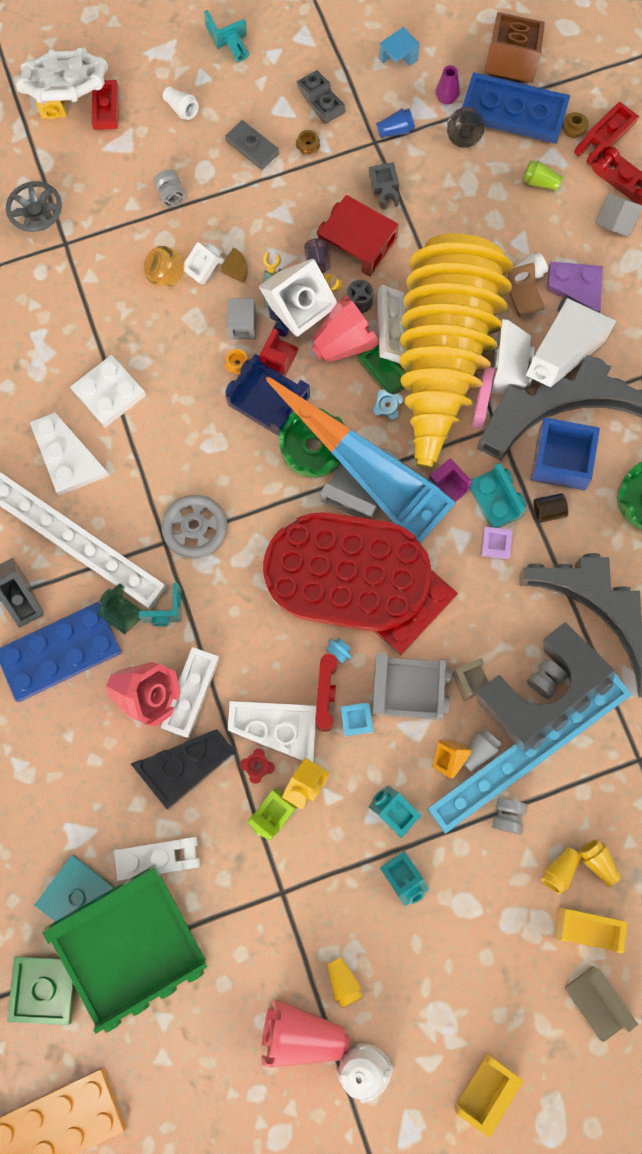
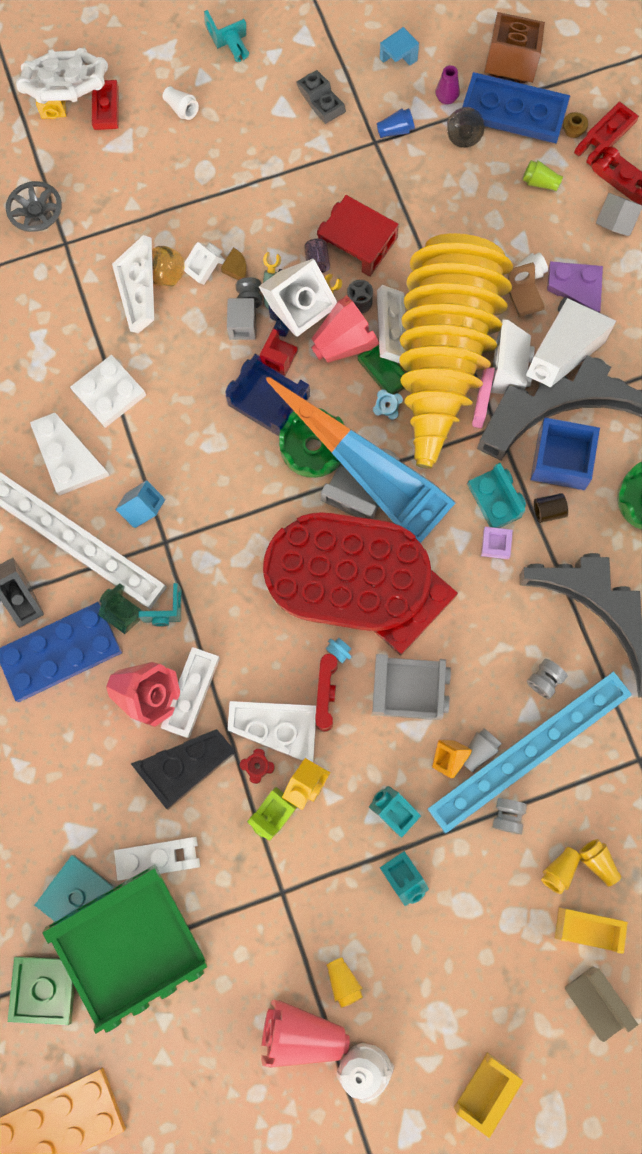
(135, 283): none -> white wing
(140, 504): none -> dark azure panel
(170, 191): light grey wheel -> none
(204, 546): light grey plate -> none
(233, 356): light orange plate -> none
(249, 288): none -> dark grey wheel
(252, 144): dark grey plate -> none
(308, 137): pearl gold plate -> none
(357, 719): medium azure plate -> none
(385, 181): dark grey plate -> none
(451, 480): magenta panel -> none
(470, 678): dark tan panel -> none
(531, 723): dark grey arch -> none

